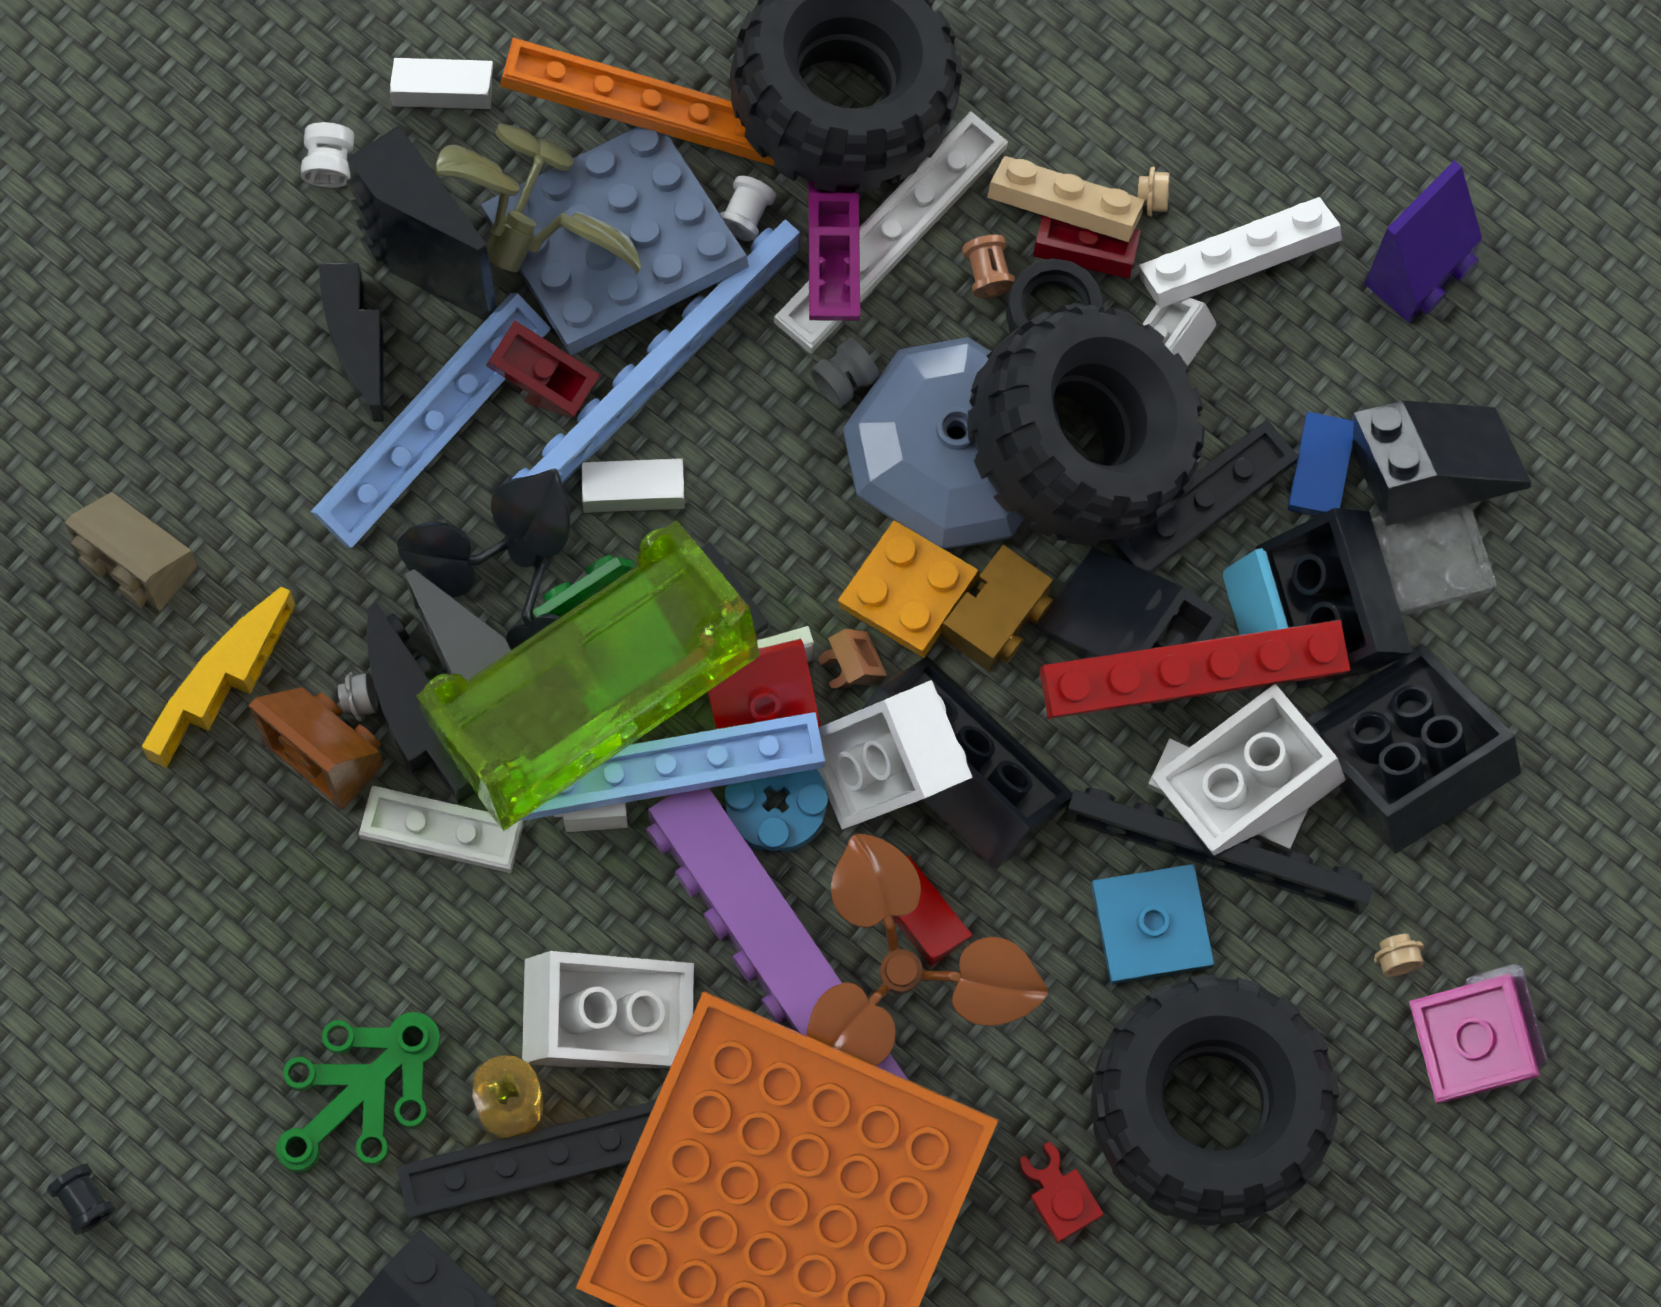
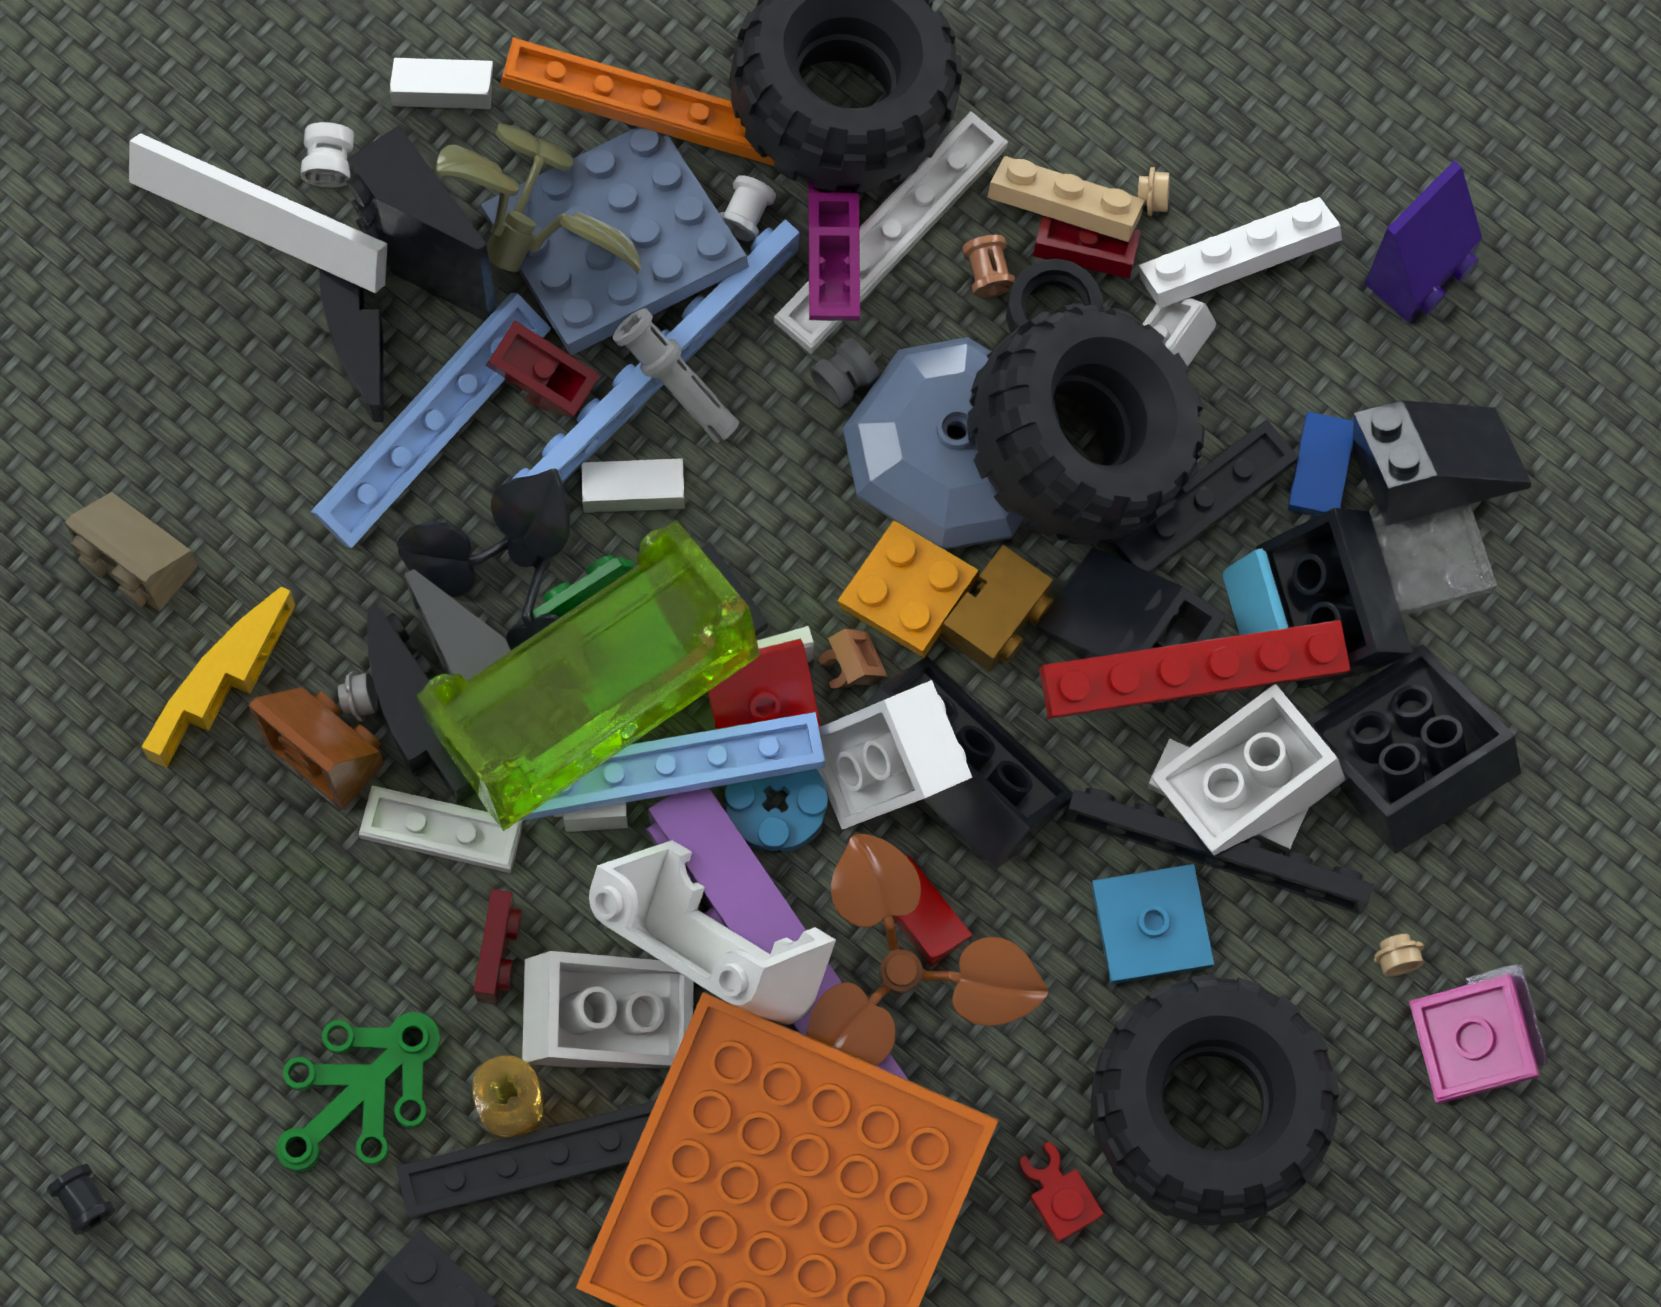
(258, 213): none -> white tile
(493, 969): none -> dark red plate
(657, 909): none -> white windscreen
(662, 360): none -> light grey pin

